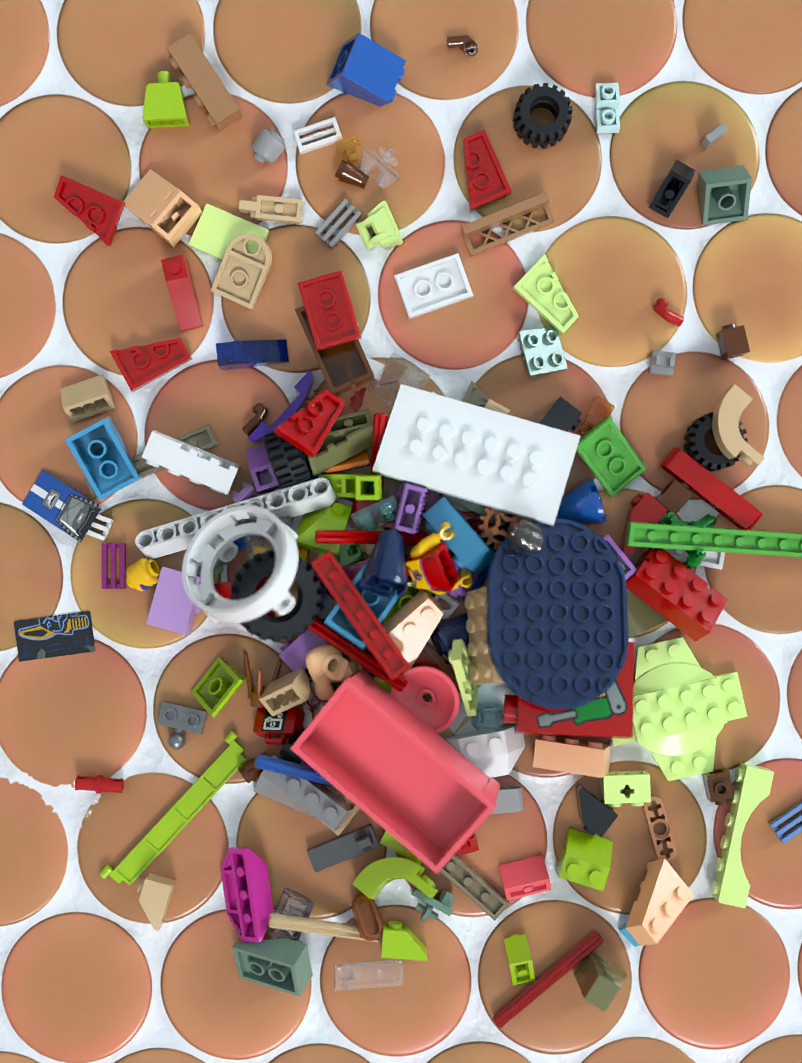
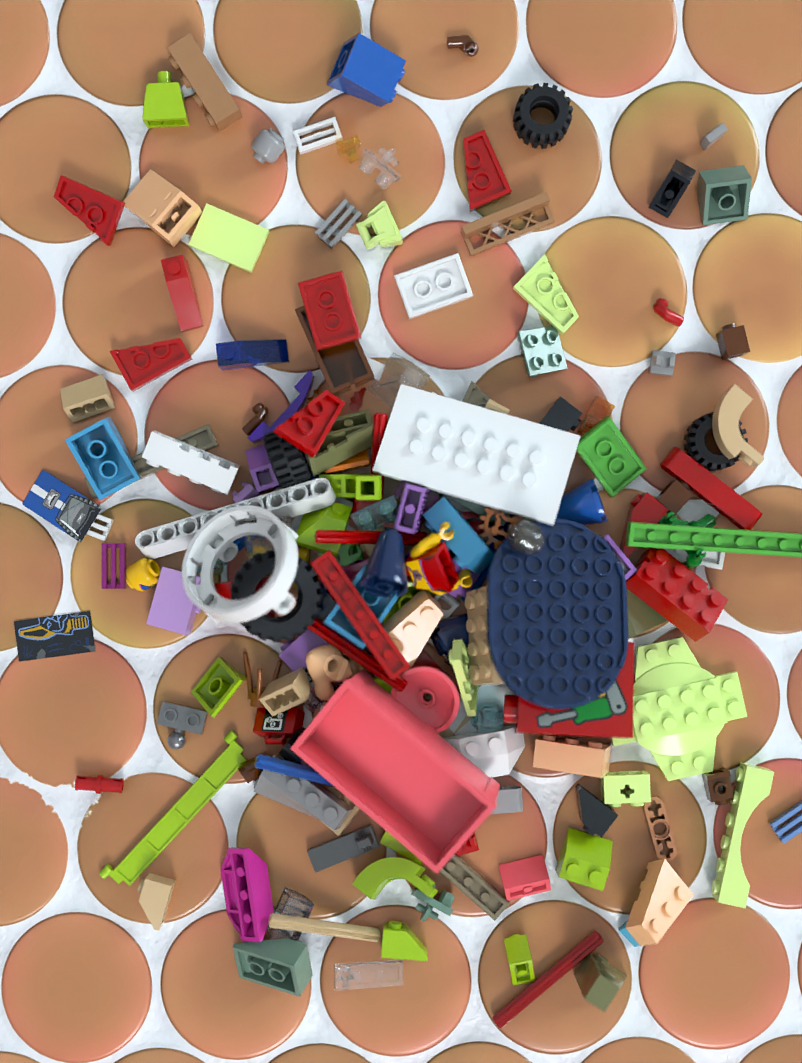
(241, 272): tan tile -> none
(273, 209): tan hinge -> none
(350, 174): reddish brown cone -> none
(367, 917): dark orange tile -> none
(607, 107): light aqua slope -> none

